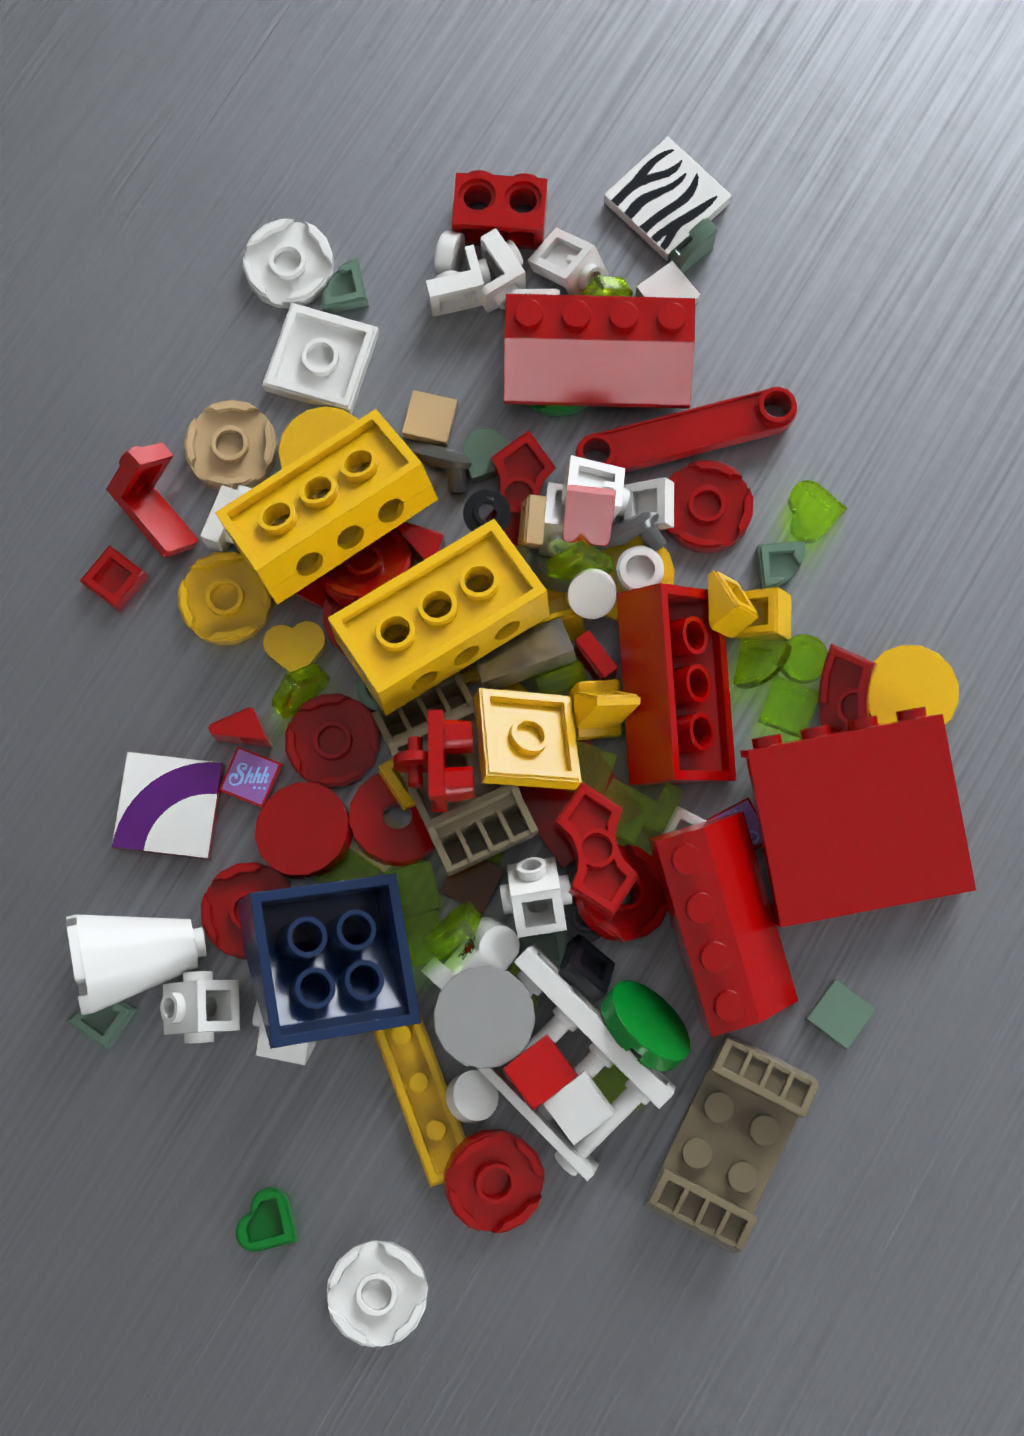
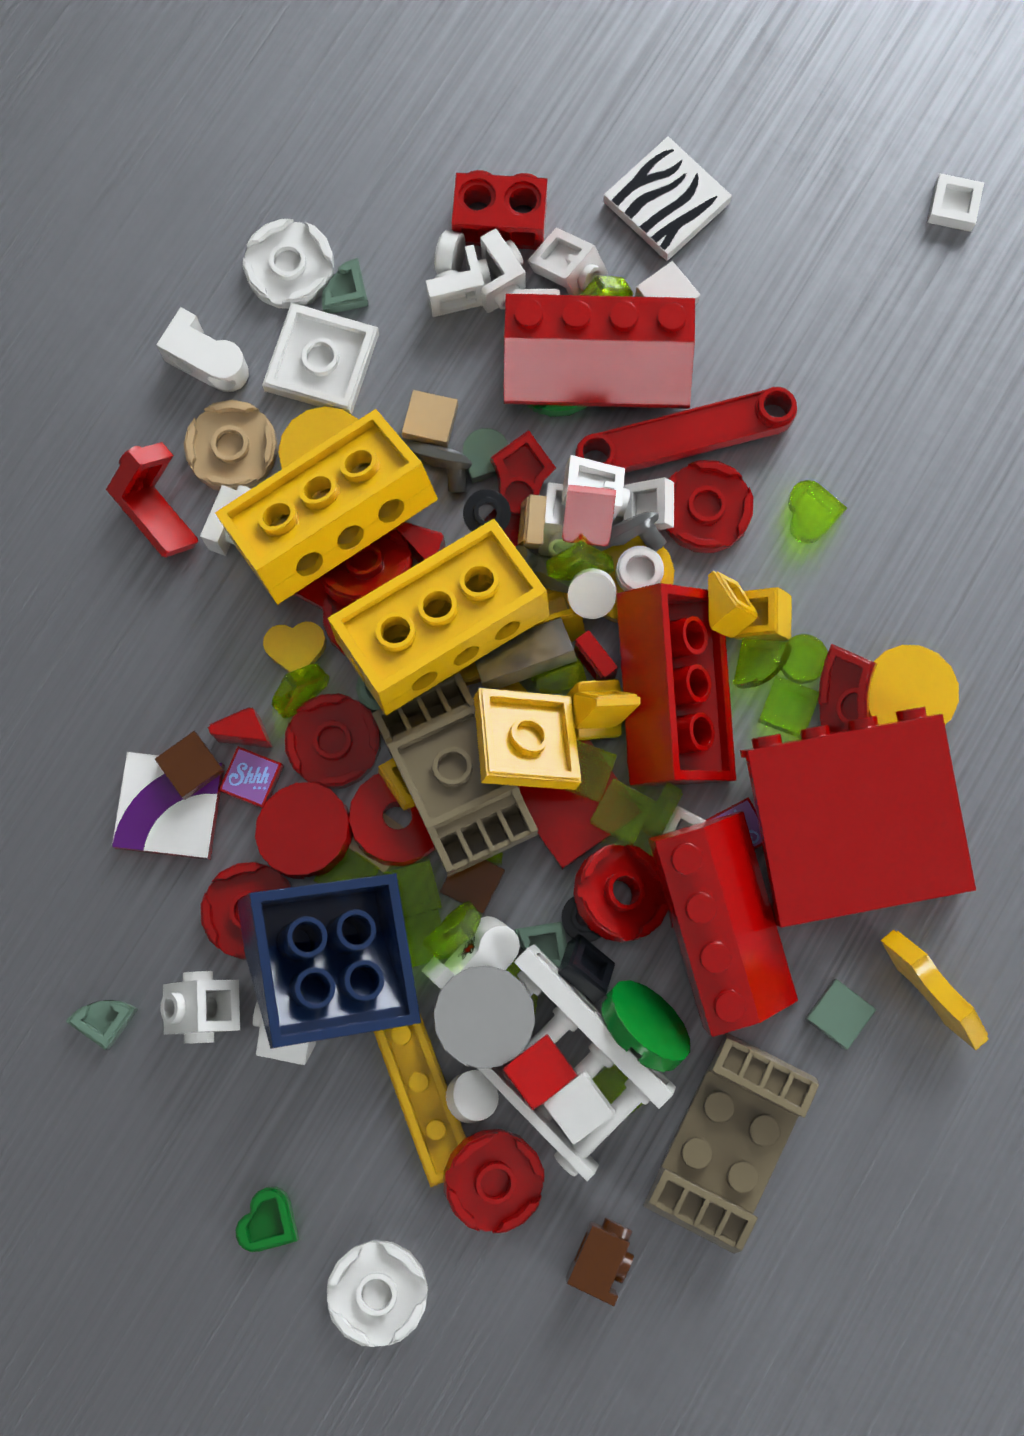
(114, 578): red tile -> none
(129, 955): white cone -> none
(189, 765): none -> reddish brown tile
(208, 360): none -> white leg
(224, 599): yellow tile -> none
(444, 782): red hips -> none
(536, 896): white brick -> none
(601, 871): red tile -> none
(601, 1260): none -> reddish brown brick
(702, 244): sand green tile -> none
(778, 562): sand green tile -> none
(945, 1000): none -> yellow tile
(955, 202): none -> white tile

